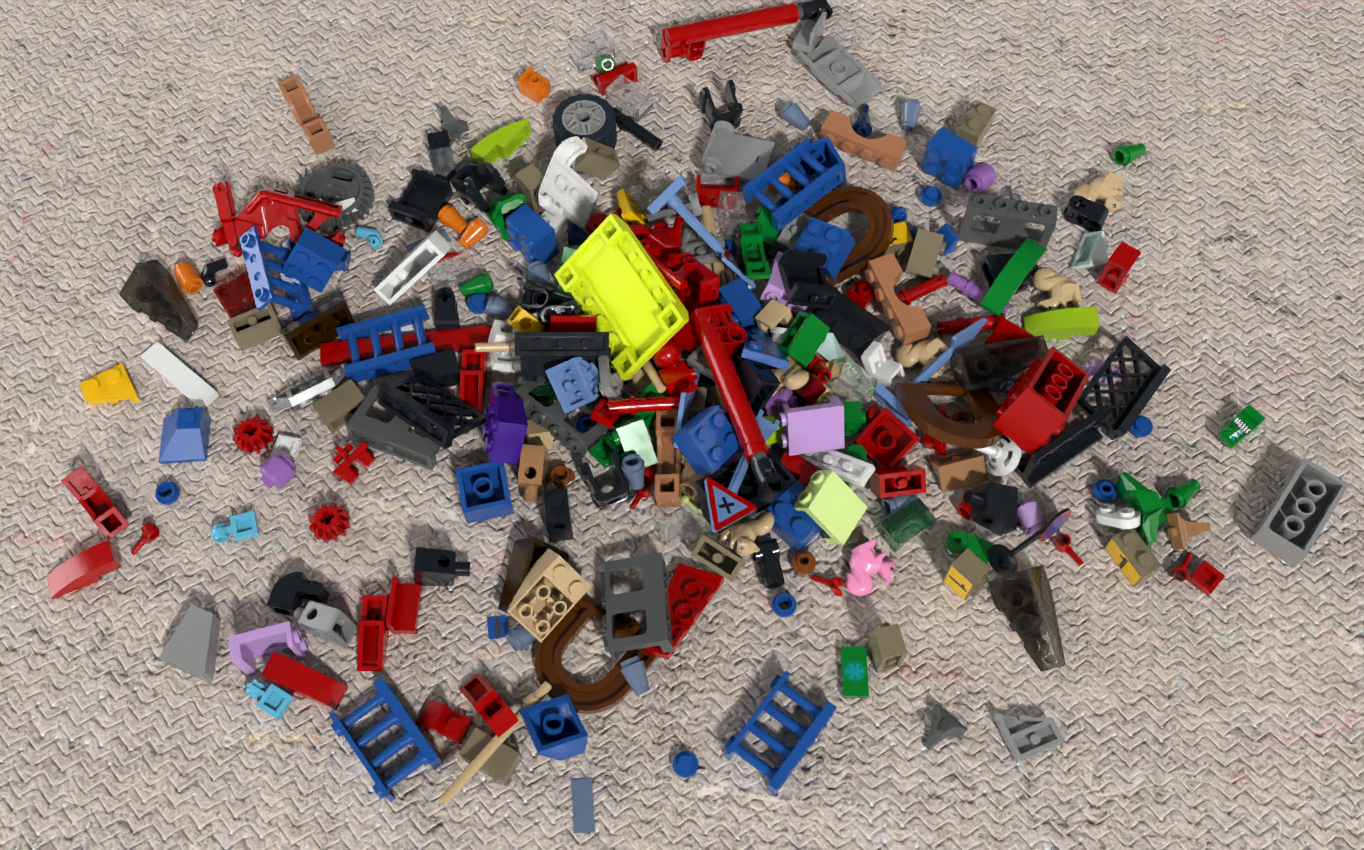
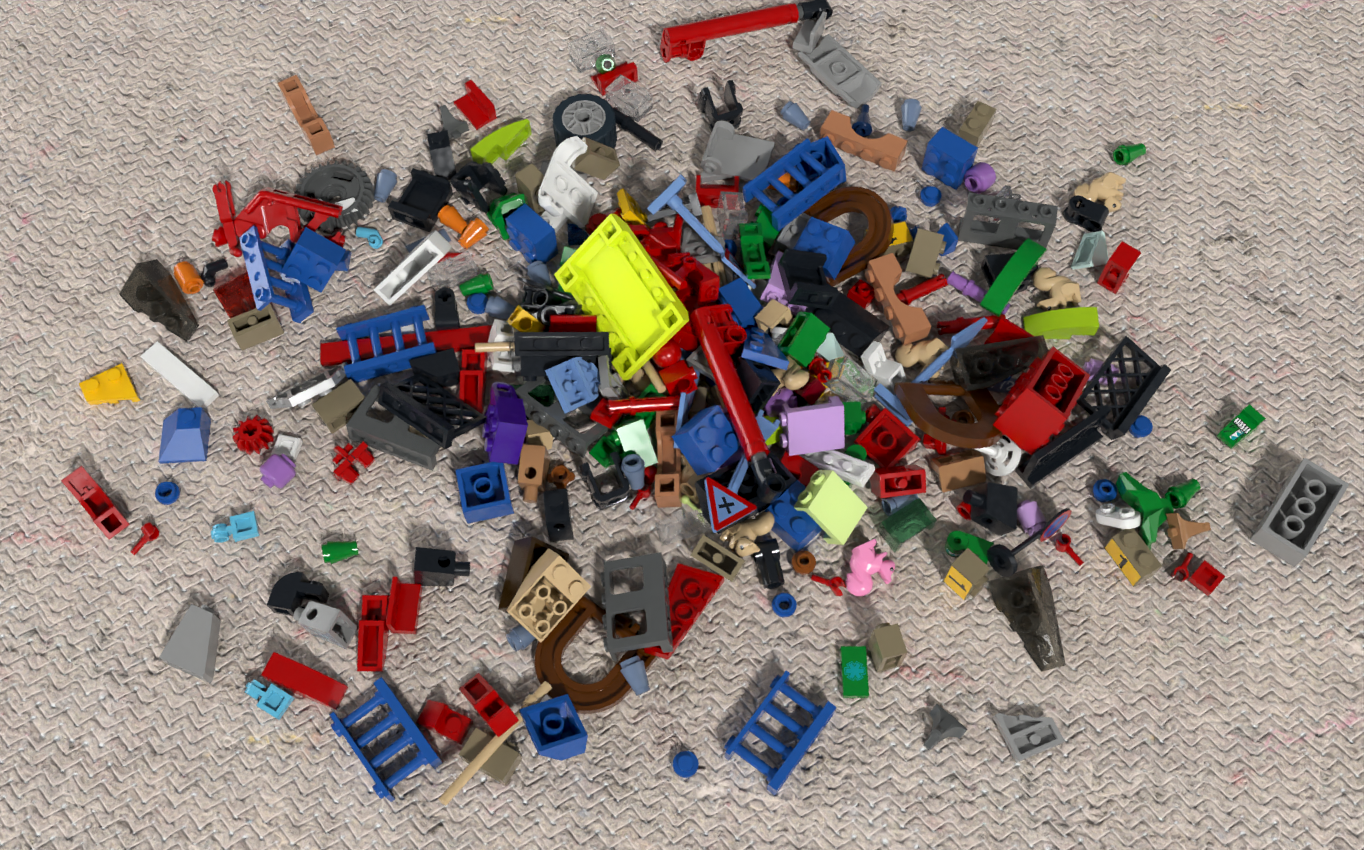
(83, 569): red slope -> none
(265, 641): lavender panel -> none
(316, 327): dark brown slope -> none
(320, 522): red gear -> none
(338, 550): none -> green cone
(384, 185): none -> sand blue cone
(476, 106): none -> red panel
(497, 627): blue sticker -> none
(534, 85): orange brick -> none
(583, 420): blue plate -> none
(583, 805): sand blue sticker -> none

